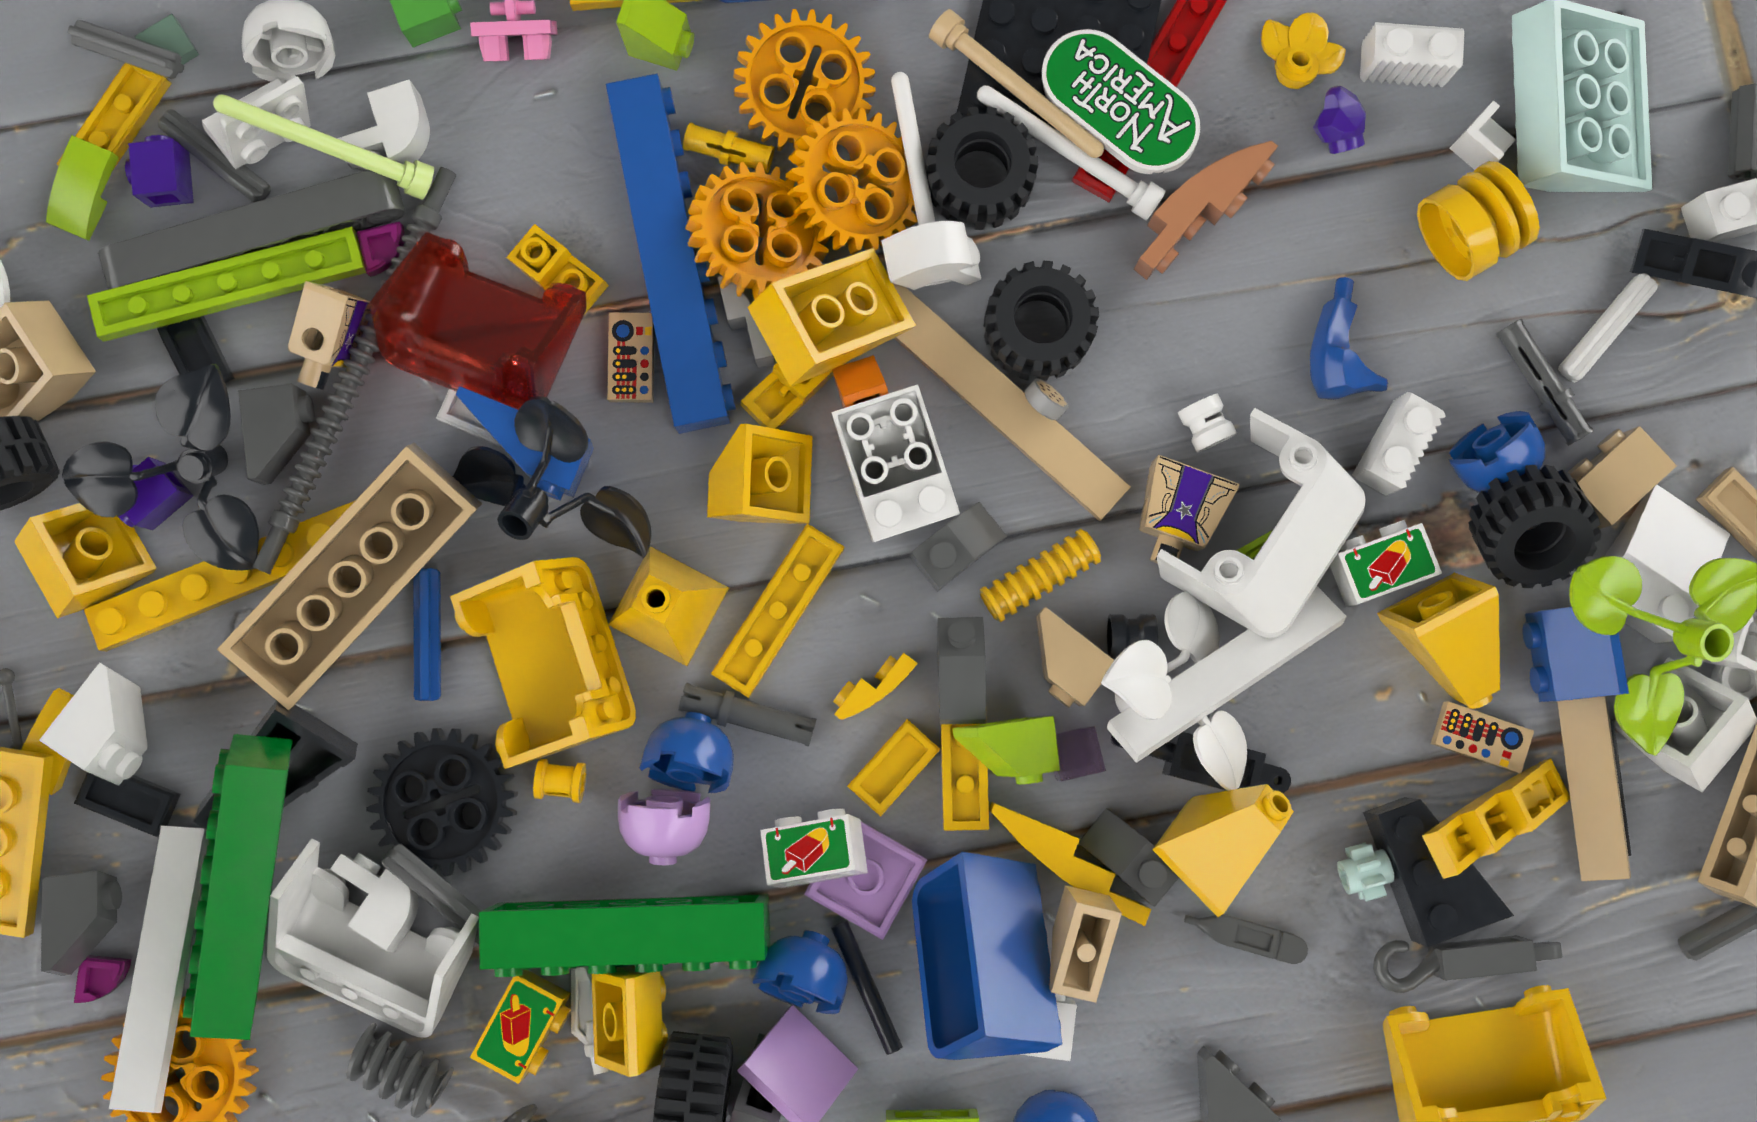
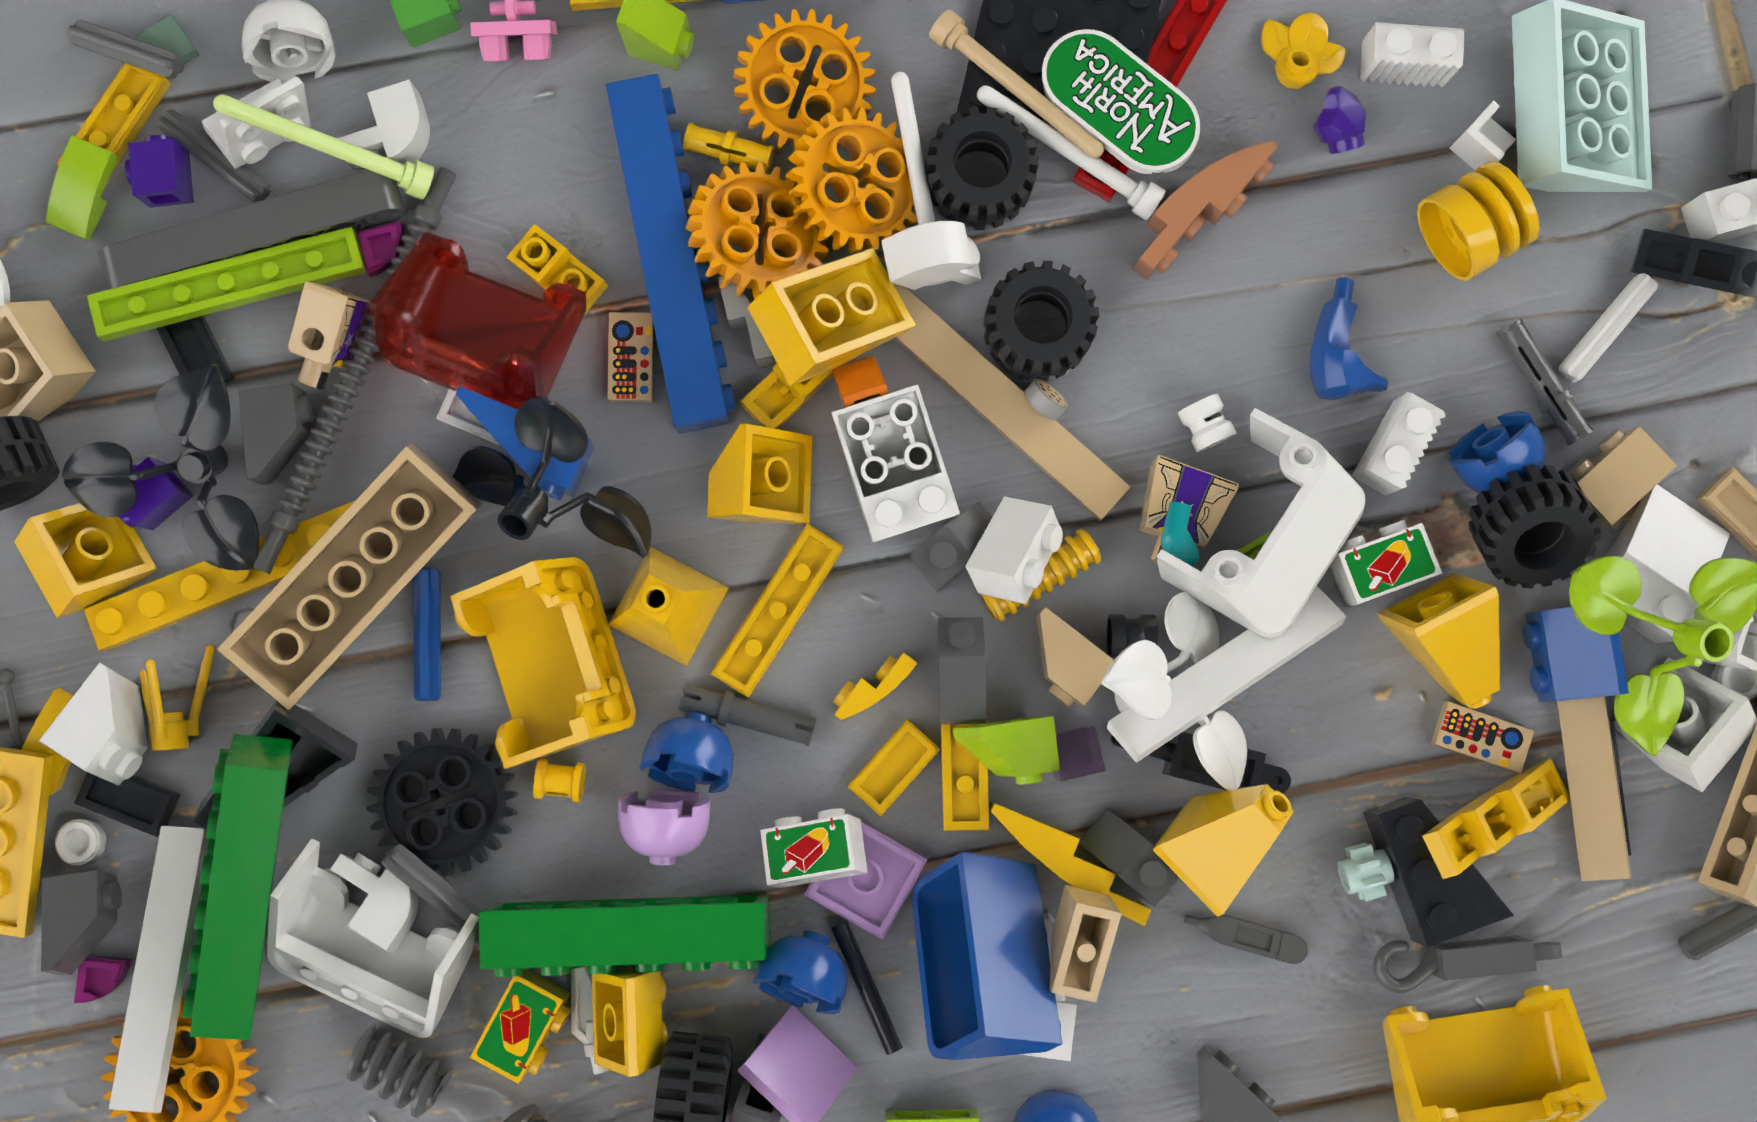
(80, 841): none -> white tile
(169, 729): none -> yellow plant
(1015, 550): none -> white brick
(1175, 536): none -> teal arm

